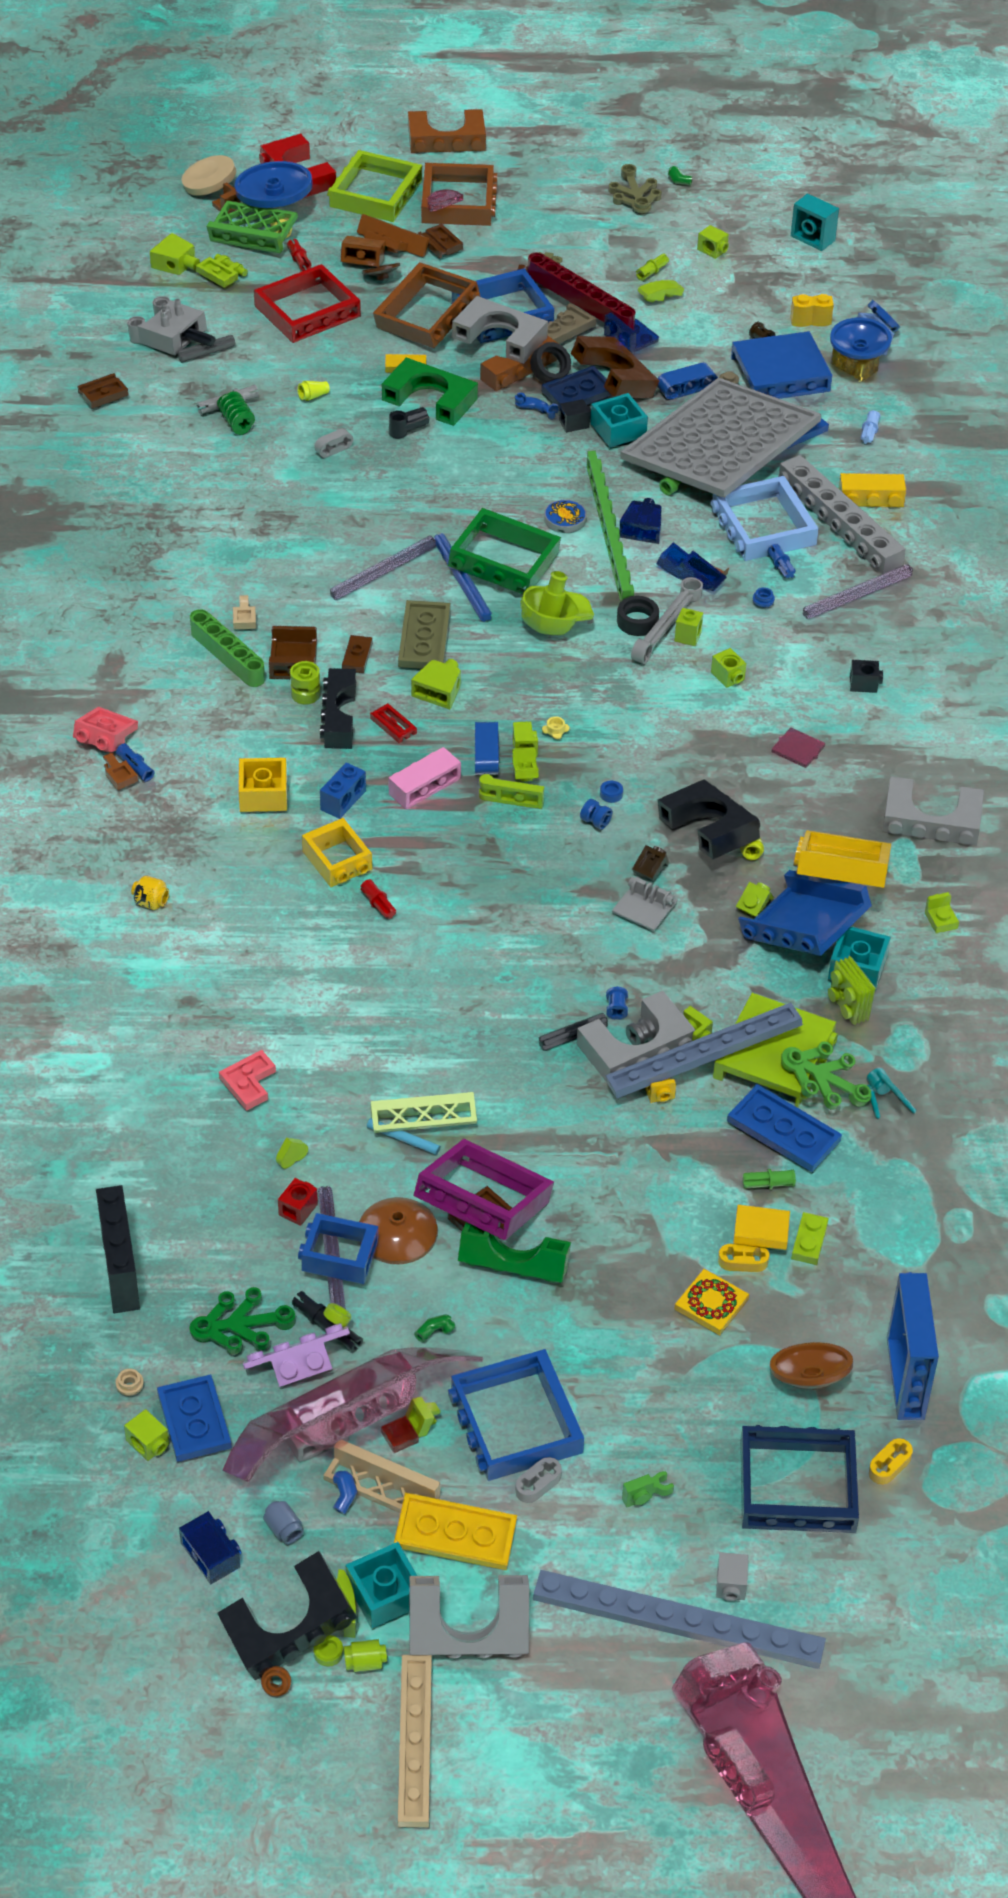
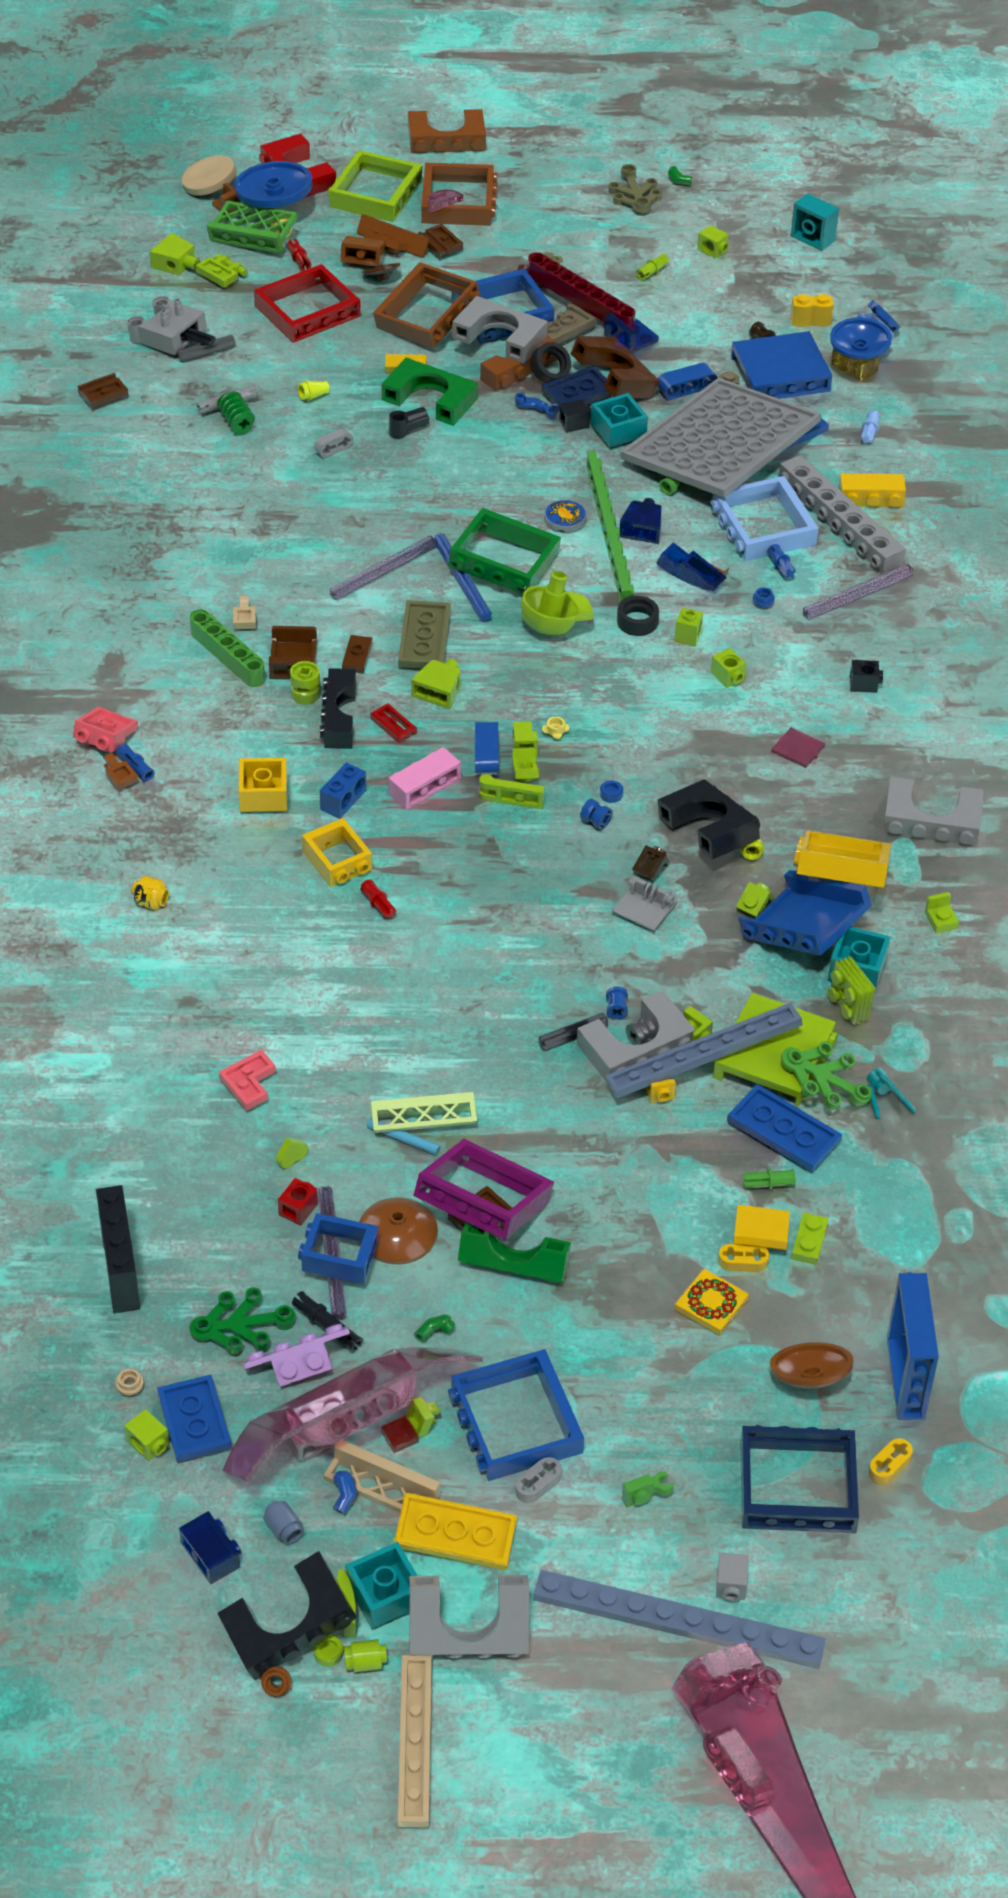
(337, 1314): lime tile -> none
(643, 647): light grey piece -> none
(658, 289): lime slope -> none

